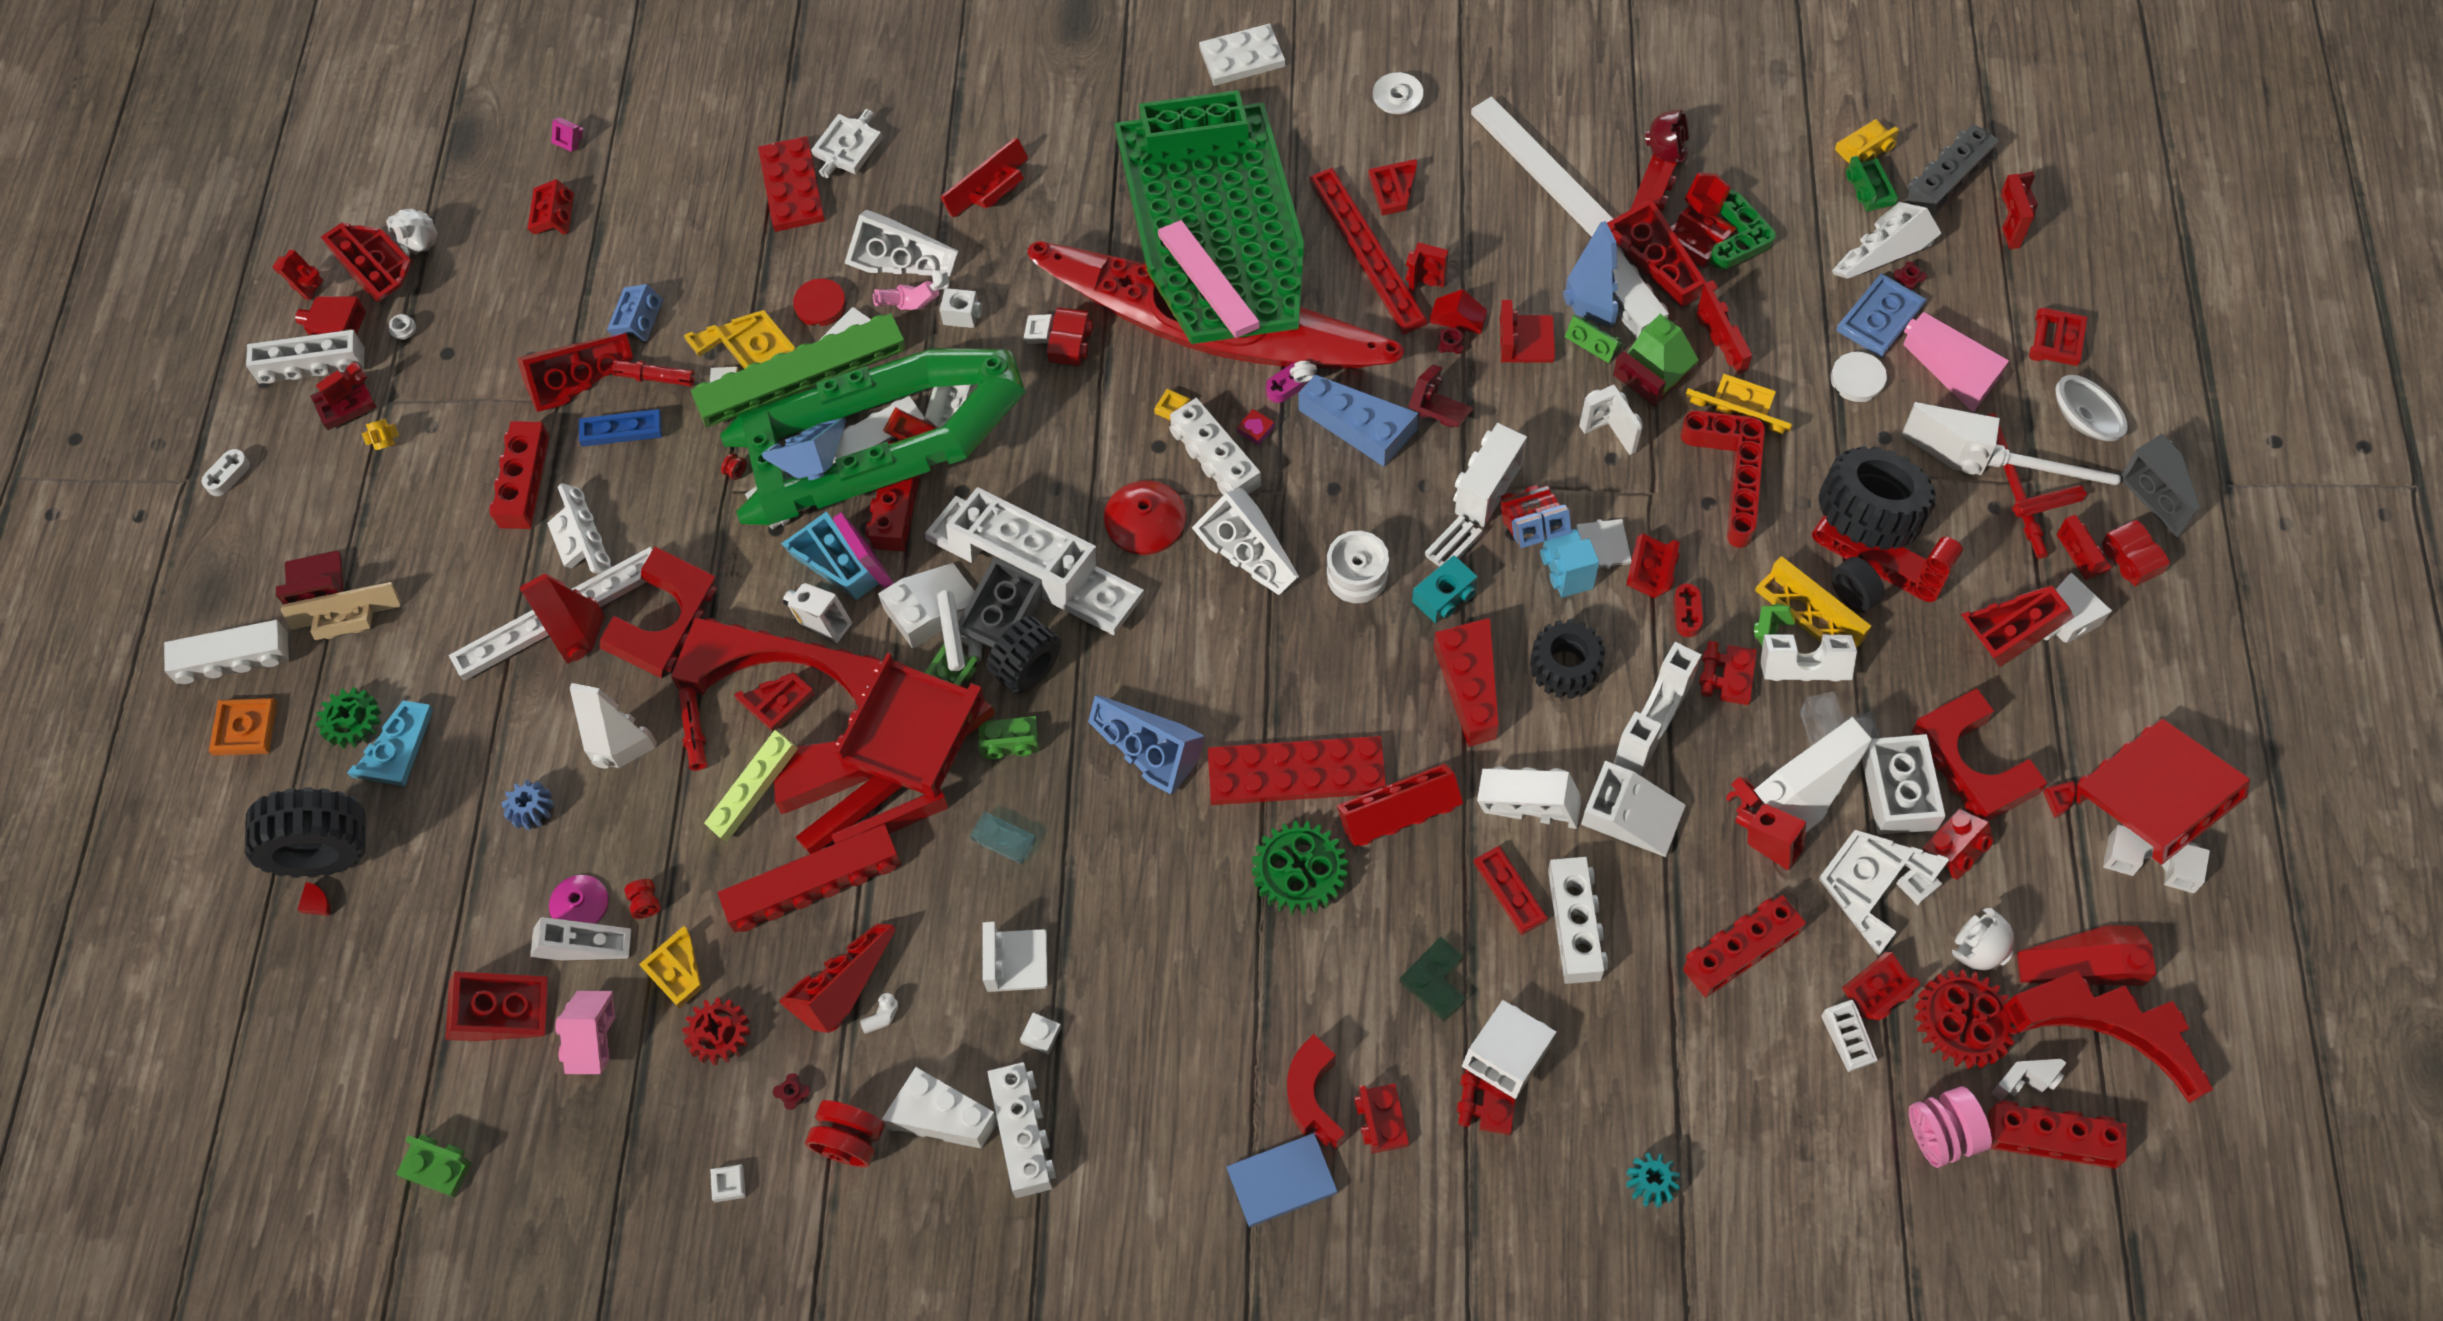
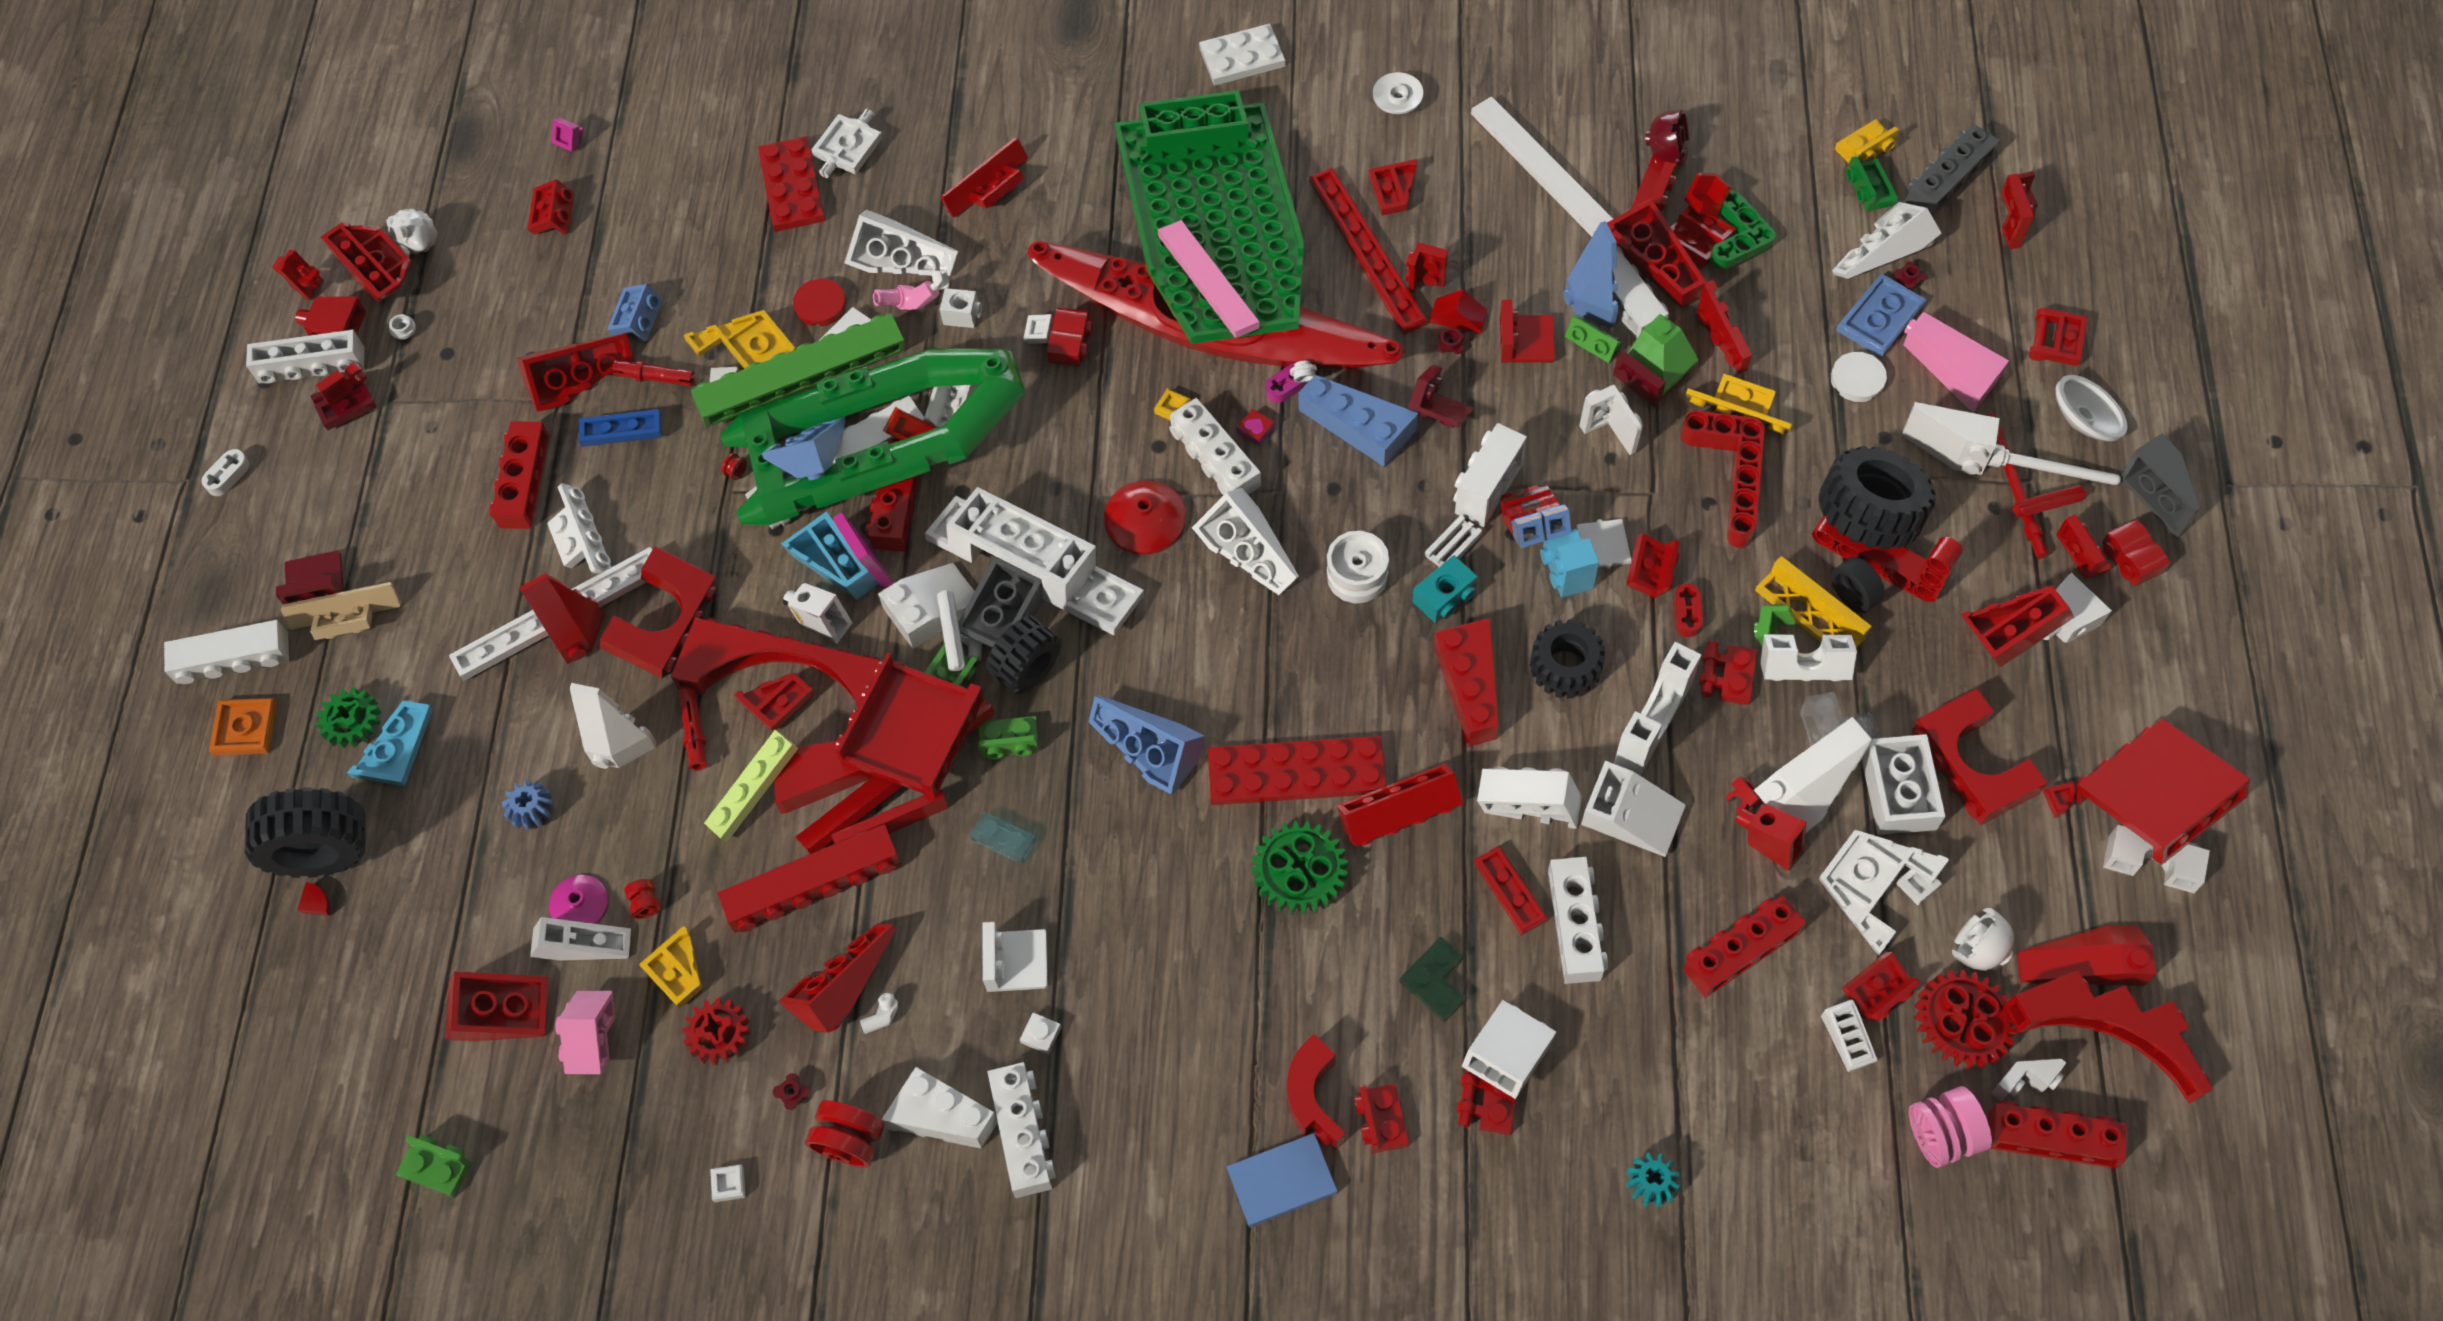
(380, 434): yellow gear -> none
(1961, 841): red bracket -> none

